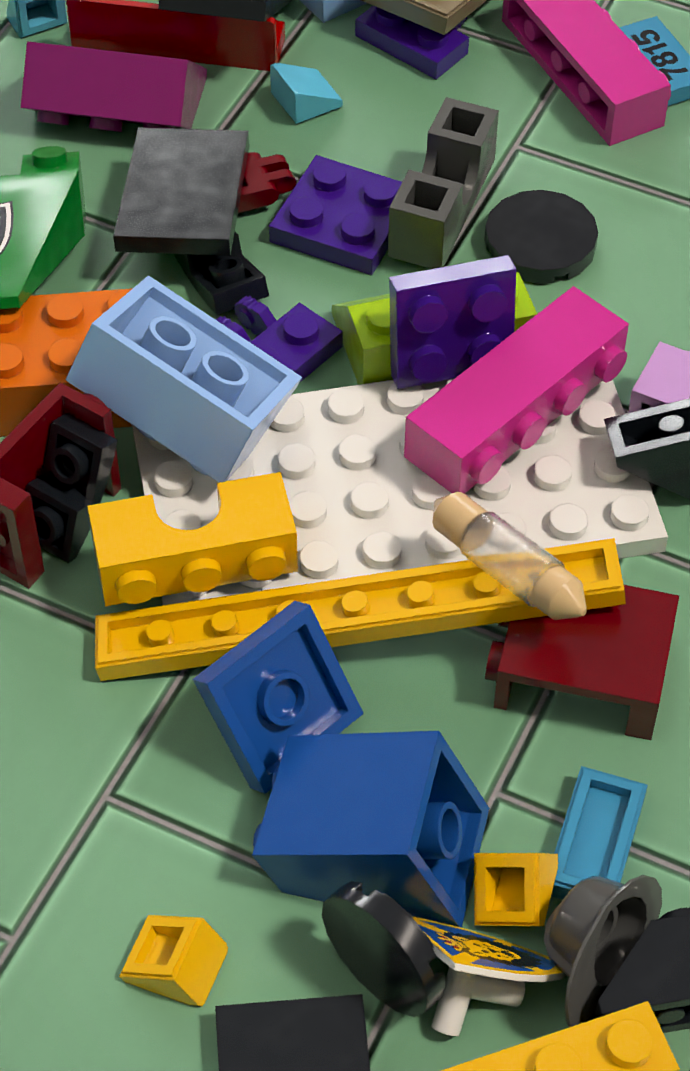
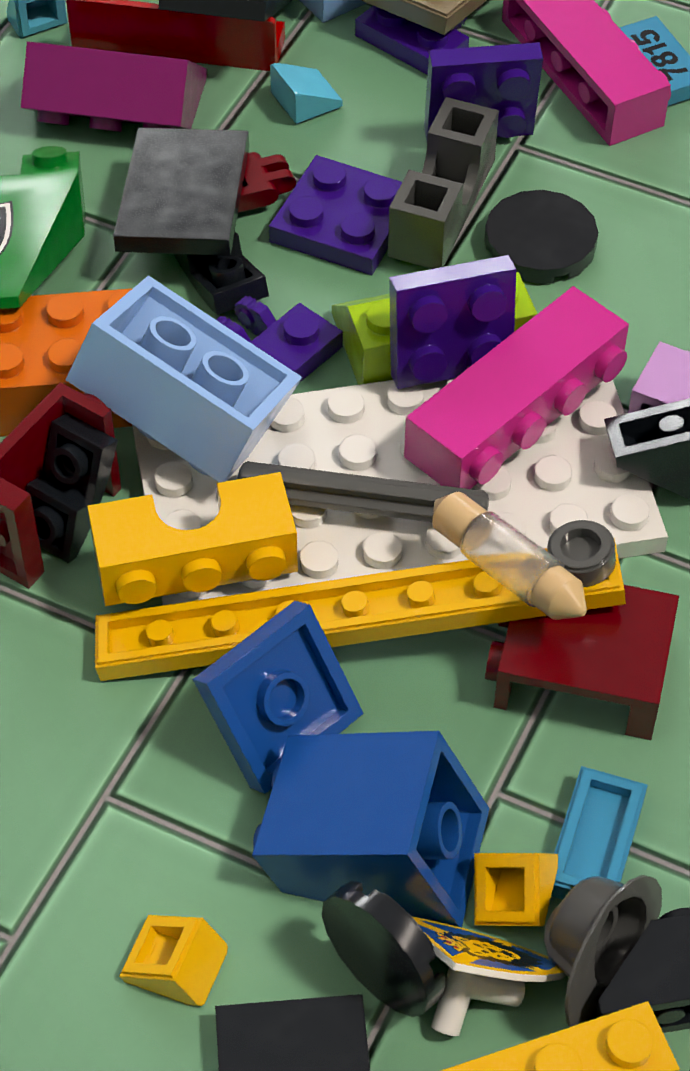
(360, 492): none -> dark grey axle
(490, 77): none -> dark purple plate
(585, 550): none -> dark grey tile

